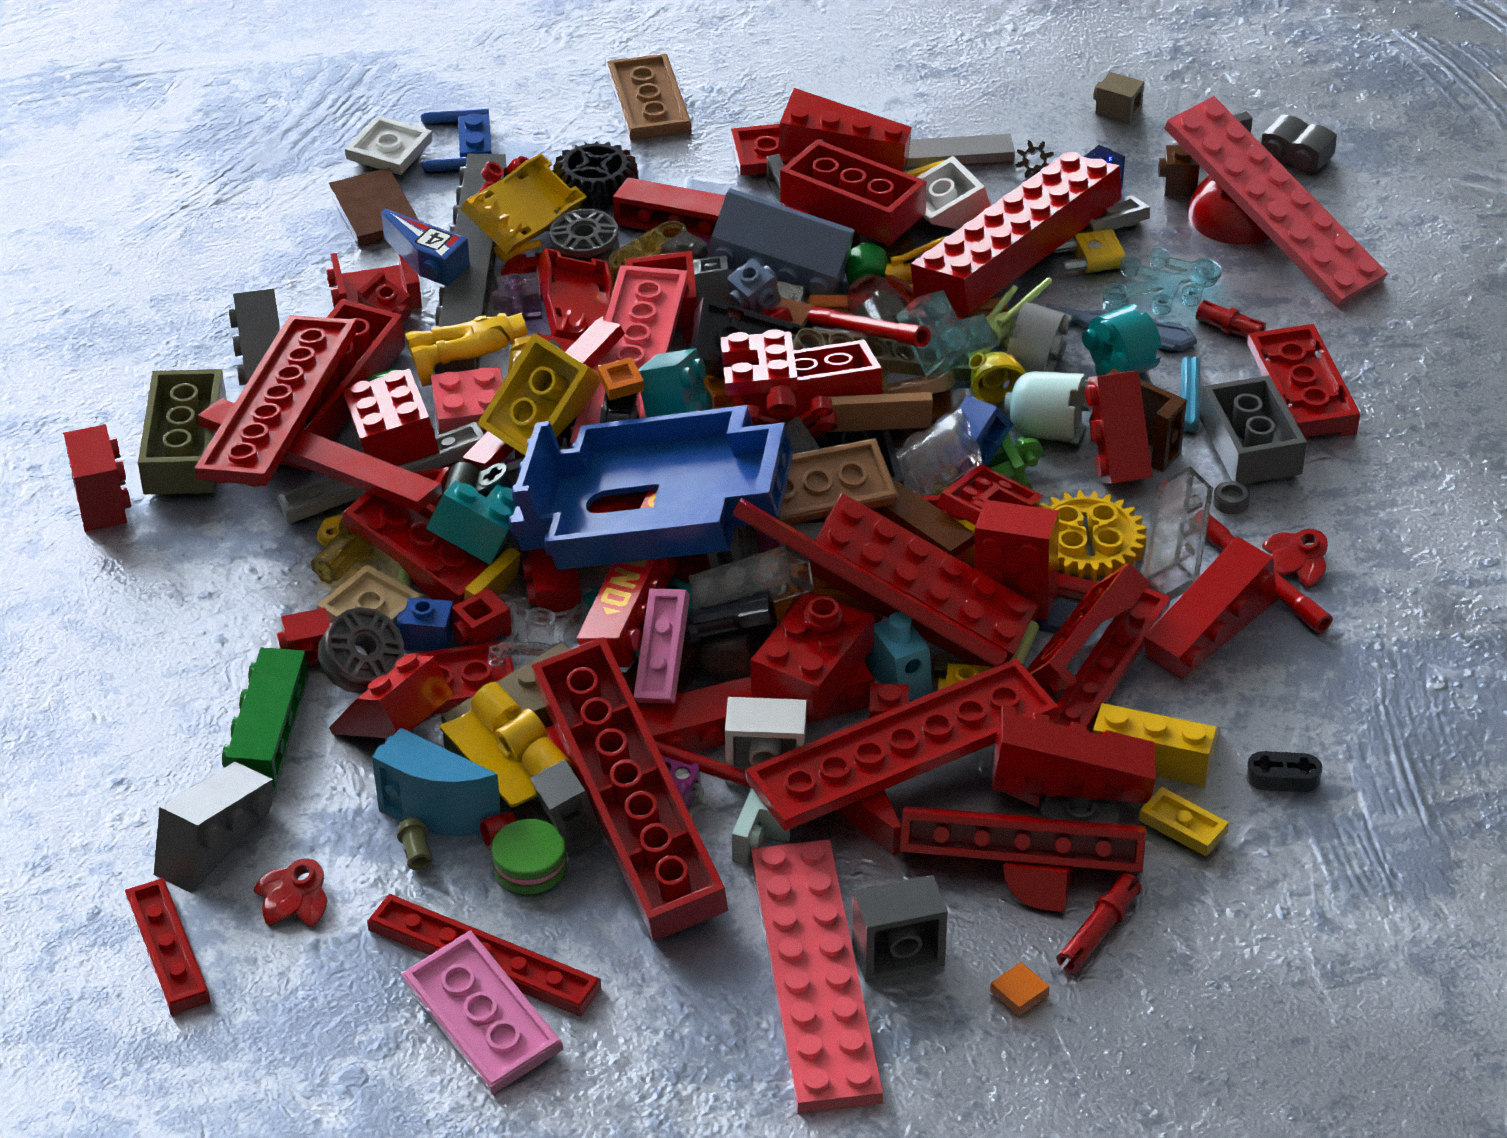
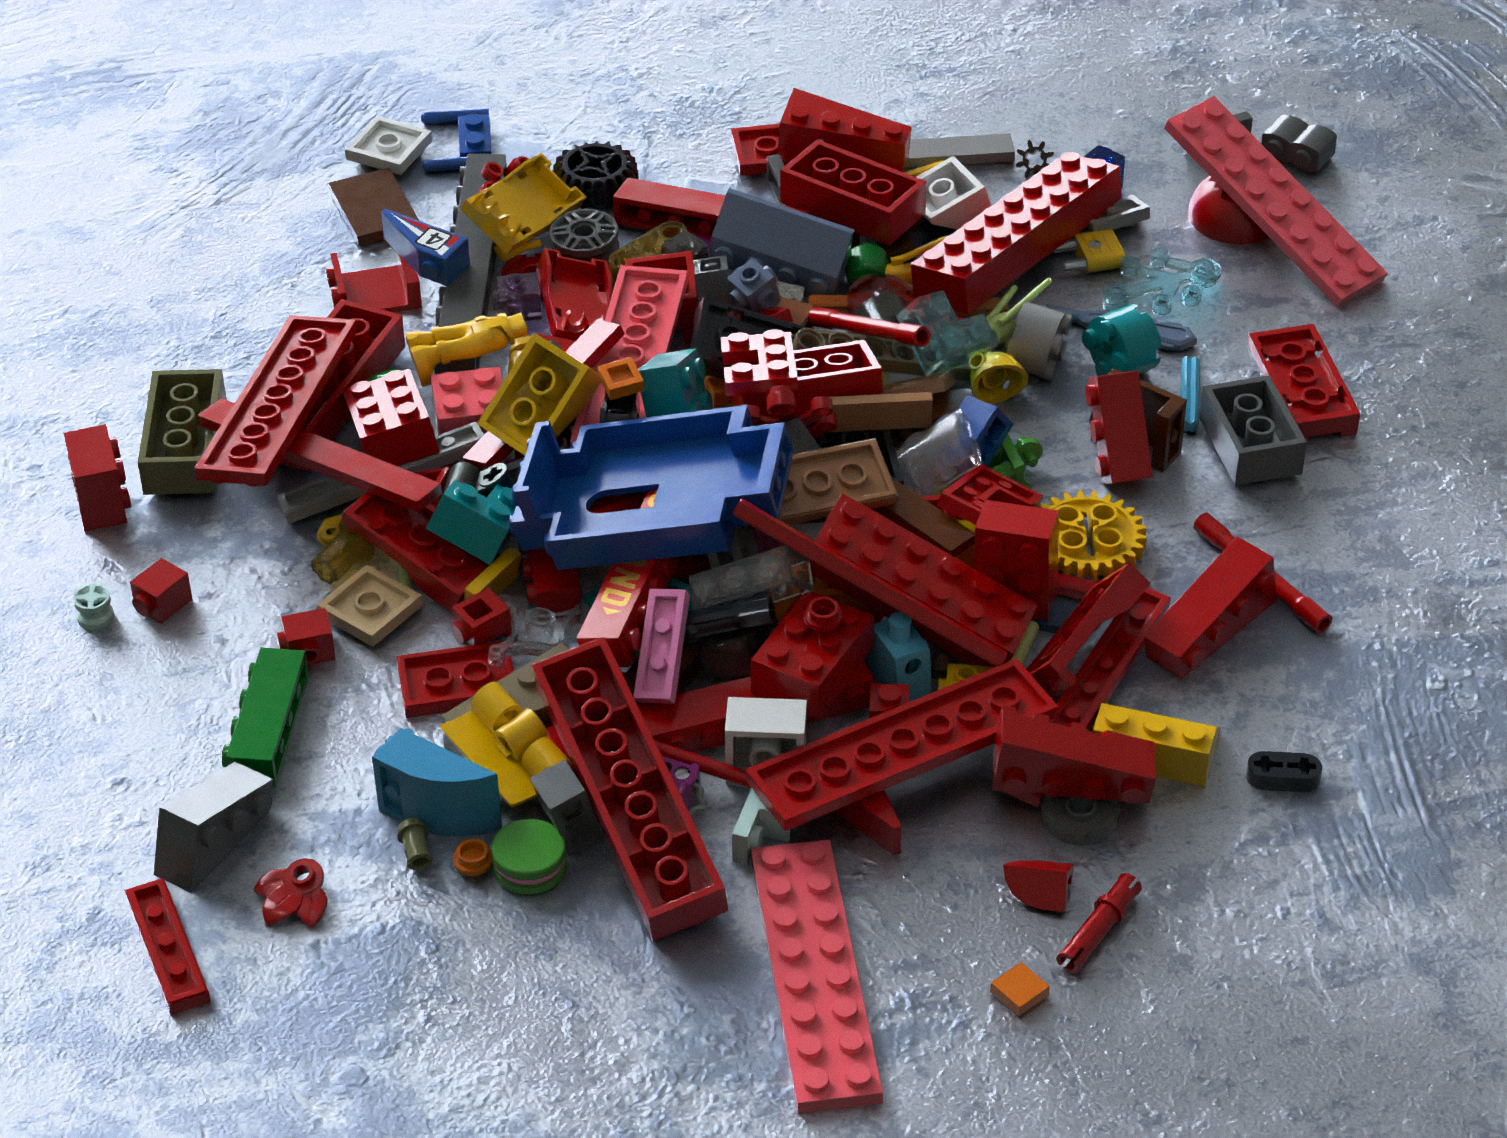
(93, 607): none -> light aqua wheel
(160, 591): none -> red brick
(257, 325): dark grey wedge -> none
(366, 629): dark grey wheel -> none
(385, 295): red brick -> none
(396, 699): red slope -> none
(426, 624): blue brick -> none
(472, 857): none -> orange plate
(482, 1012): bright pink tile -> none
(492, 825): red hose -> none
(530, 971): red tile -> none
(648, 96): medium nougat tile -> none
(899, 928): dark grey brick -> none
(1023, 839): red brick -> none
(1048, 406): light aqua cylinder -> none
(1119, 97): dark tan brick -> none
(1177, 533): clear brick -> none
(1178, 171): reddish brown brick -> none
(1184, 821): yellow plate -> none
(1228, 319): red pin -> none
(1231, 497): dark grey tile -> none
(1294, 556): red plate -> none

